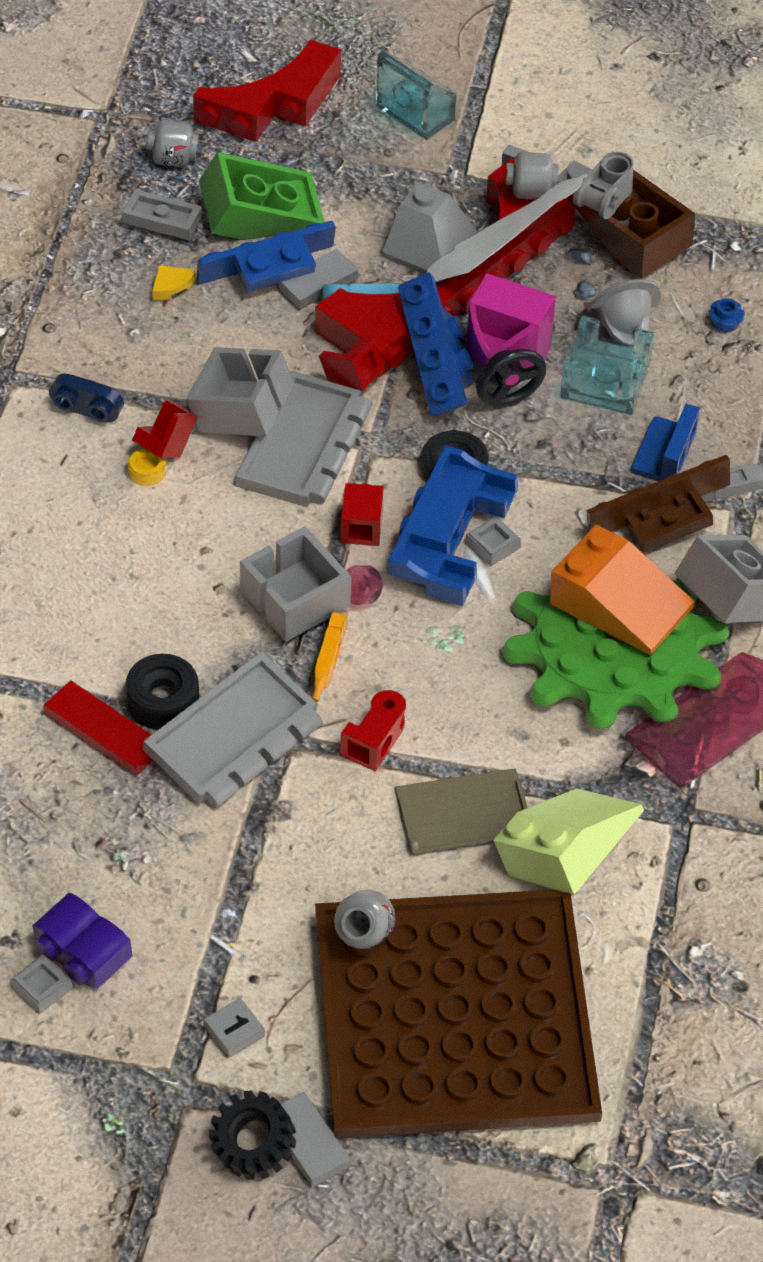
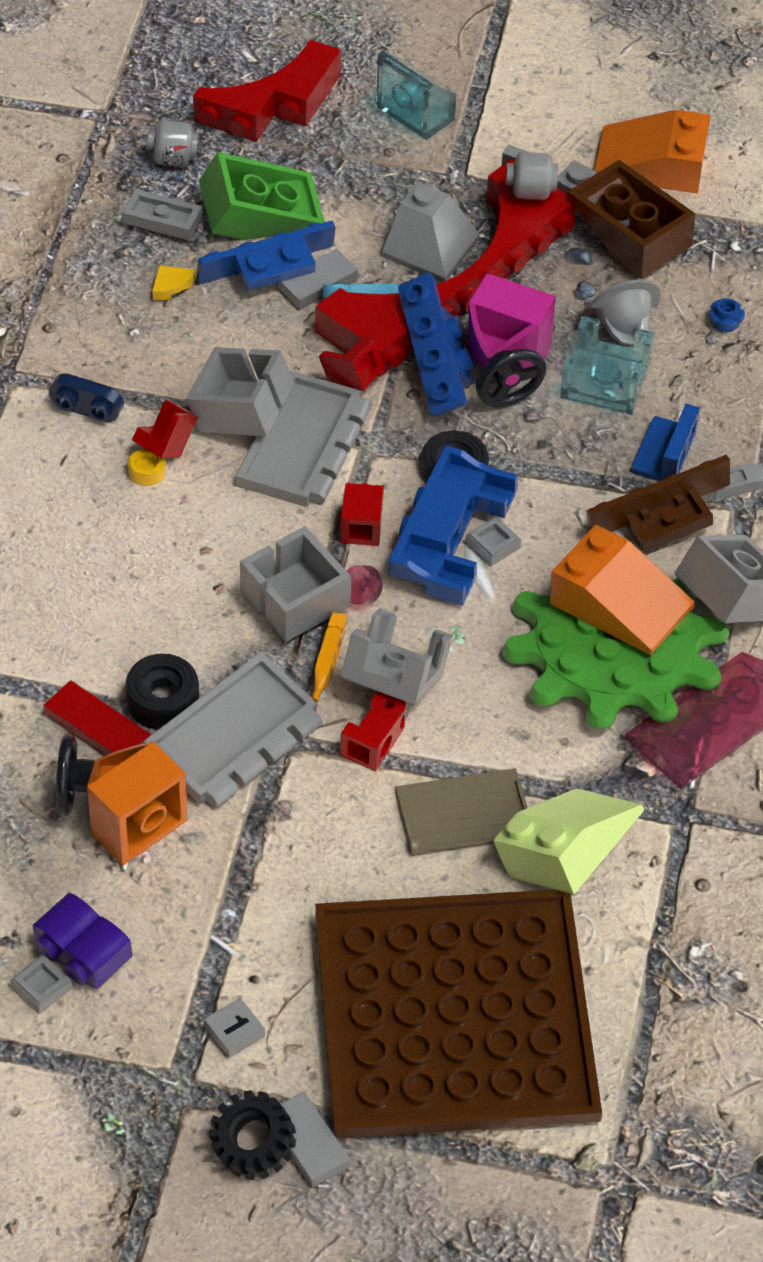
(132, 795): none -> orange piece
(352, 915): light grey head -> none
(390, 668): none -> light grey panel
(485, 243): white sticker -> none
(606, 184): light grey piece -> none
(660, 147): none -> orange slope

